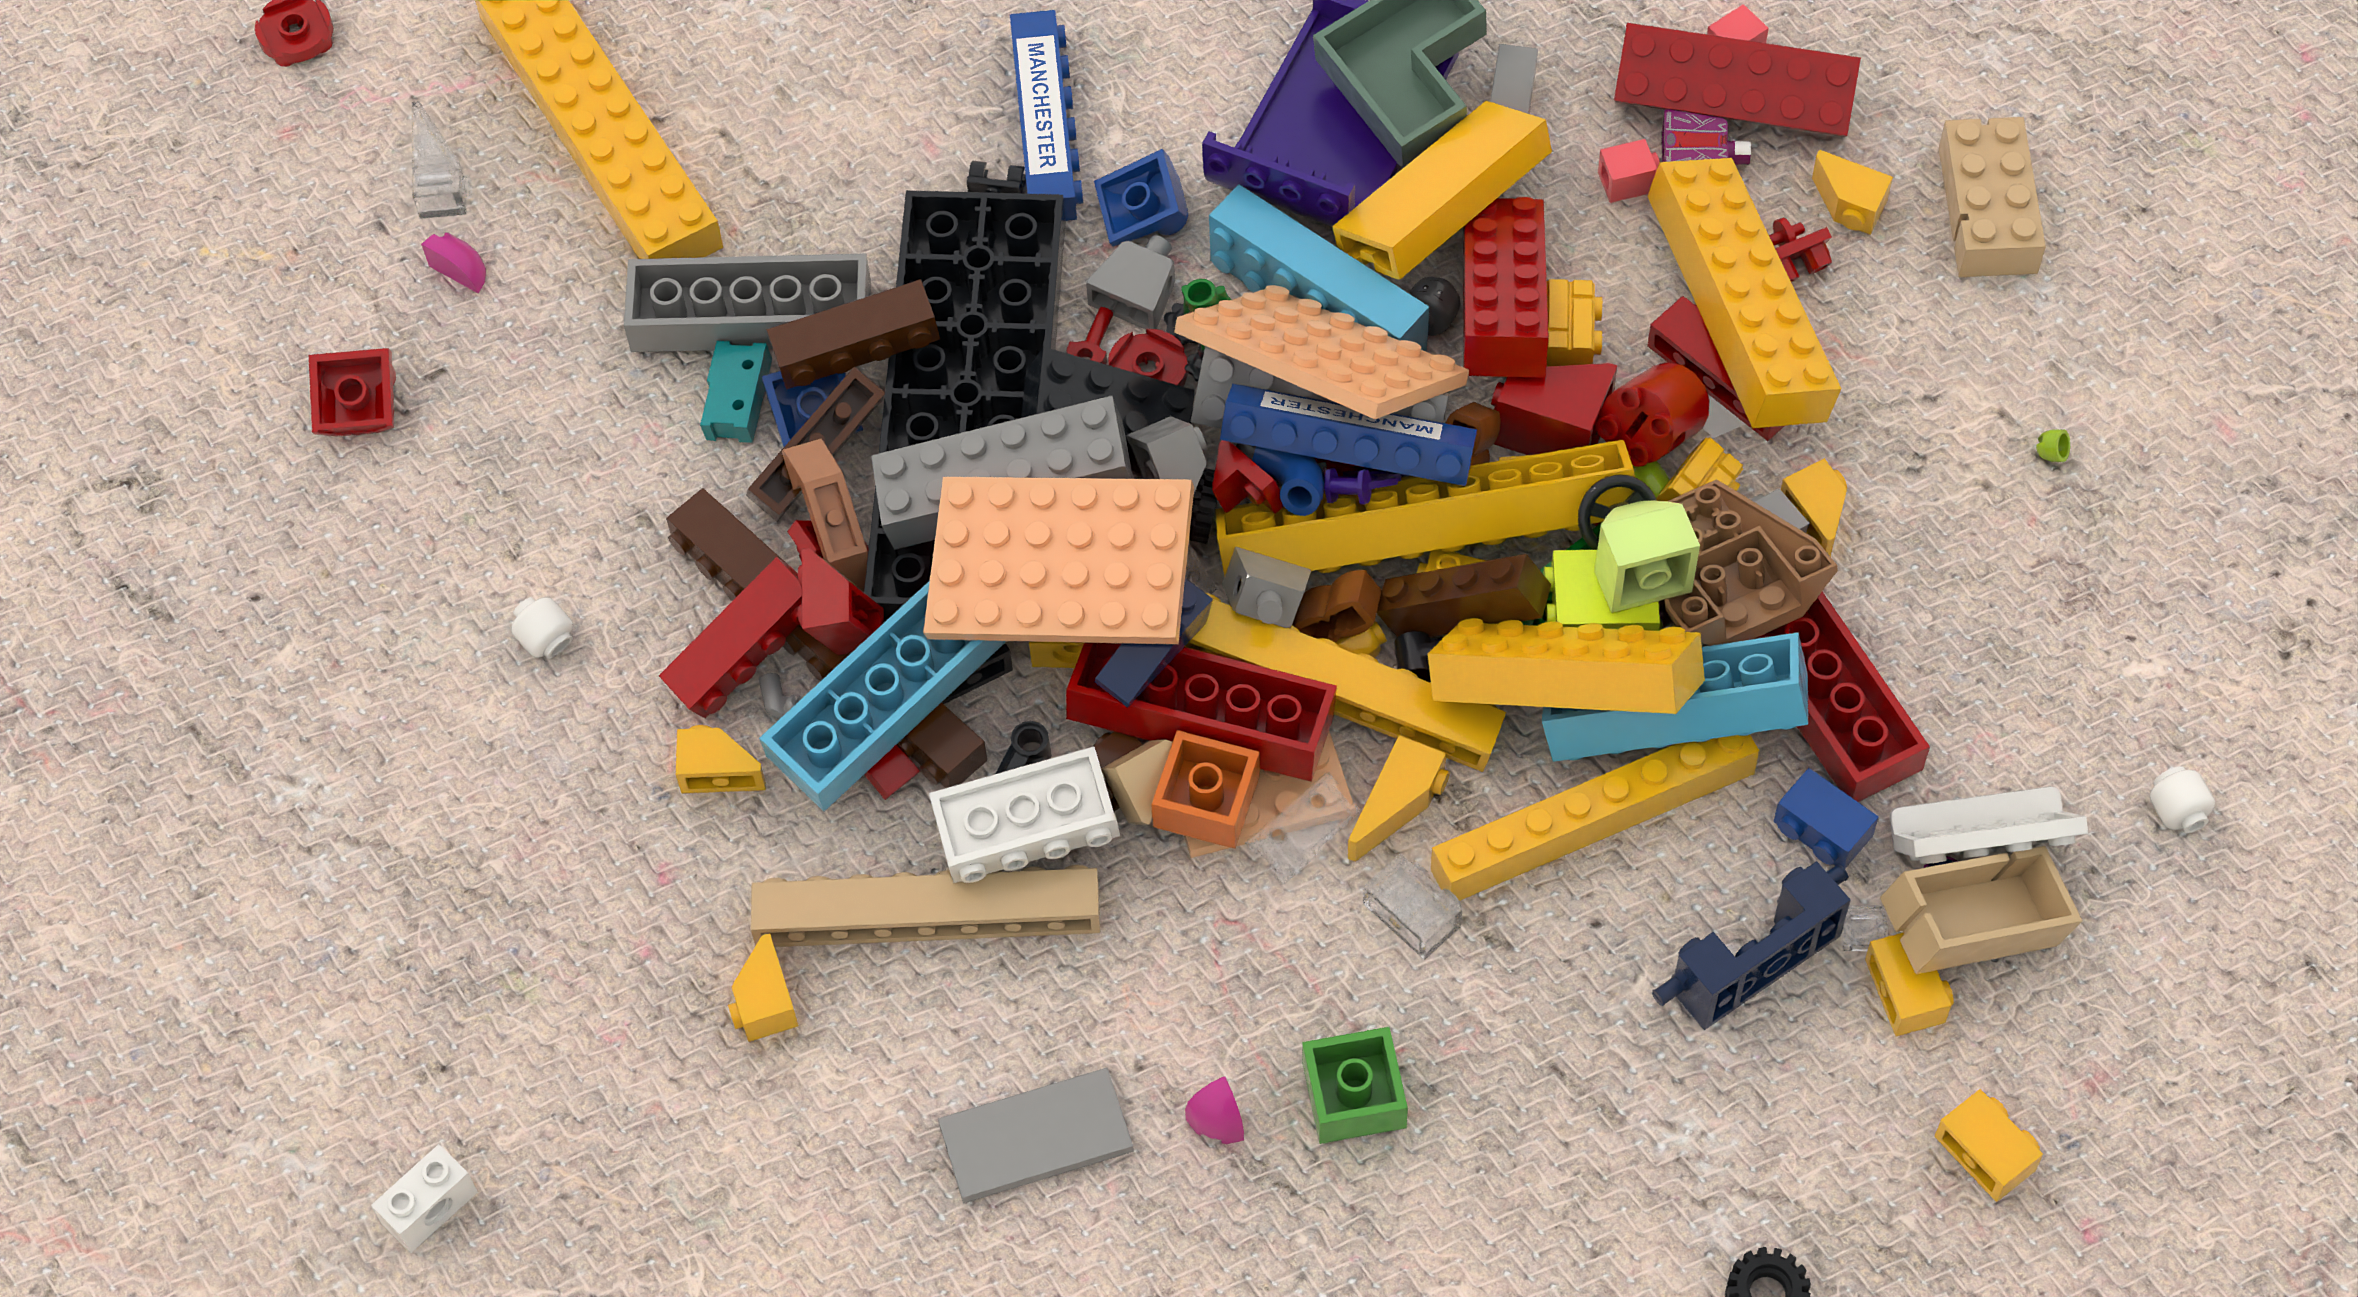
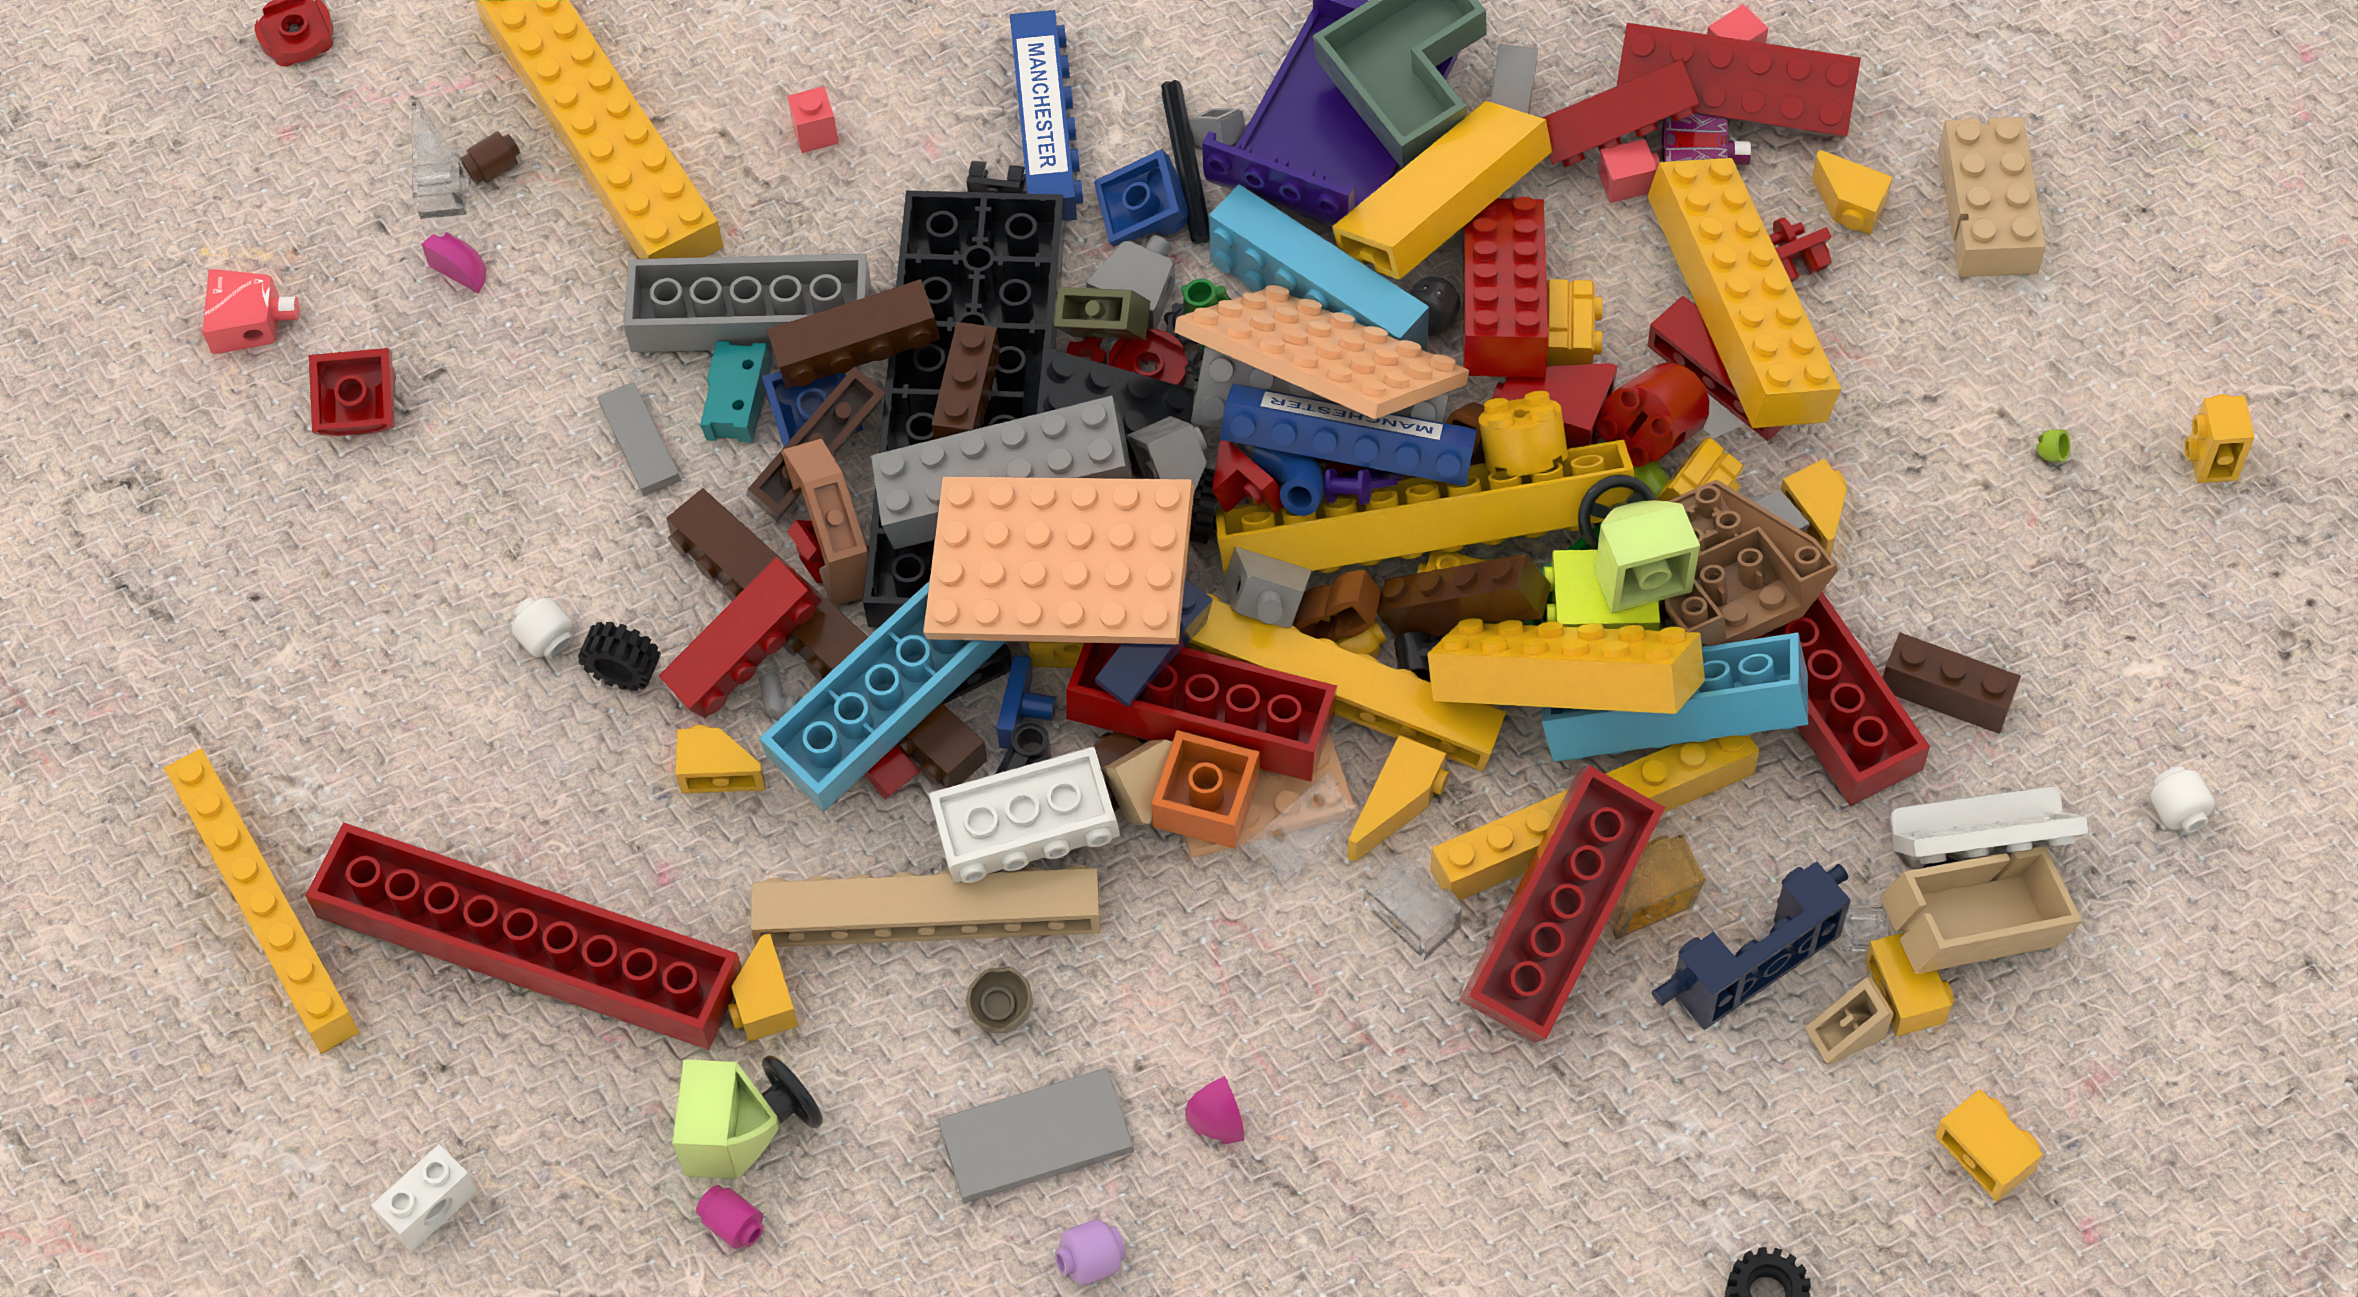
(243, 310): none -> coral torso
(262, 901): none -> yellow brick
(490, 157): none -> reddish brown brick
(525, 935): none -> red brick
(619, 656): none -> black tyre
(638, 438): none -> light grey tile
(726, 1120): none -> yellowish green piece
(730, 1217): none -> dark pink brick
(813, 119): none -> coral brick
(834, 607): red slope -> none
(967, 380): none -> reddish brown brick
(999, 1000): none -> dark tan hair
(1020, 702): none -> blue tile
(1090, 1252): none -> lavender head
(1102, 313): none -> olive brick
(1186, 160): none -> black axle
(1225, 122): none -> light grey slope
(1354, 1085): bright green brick -> none
(1522, 434): none -> yellow brick
(1562, 904): none -> red brick
(1619, 111): none -> red brick
(1661, 886): none -> clear yellow slope
(1825, 819): blue brick -> none
(1851, 1022): none -> tan slope
(1950, 682): none -> reddish brown brick
(2220, 439): none -> yellow brick

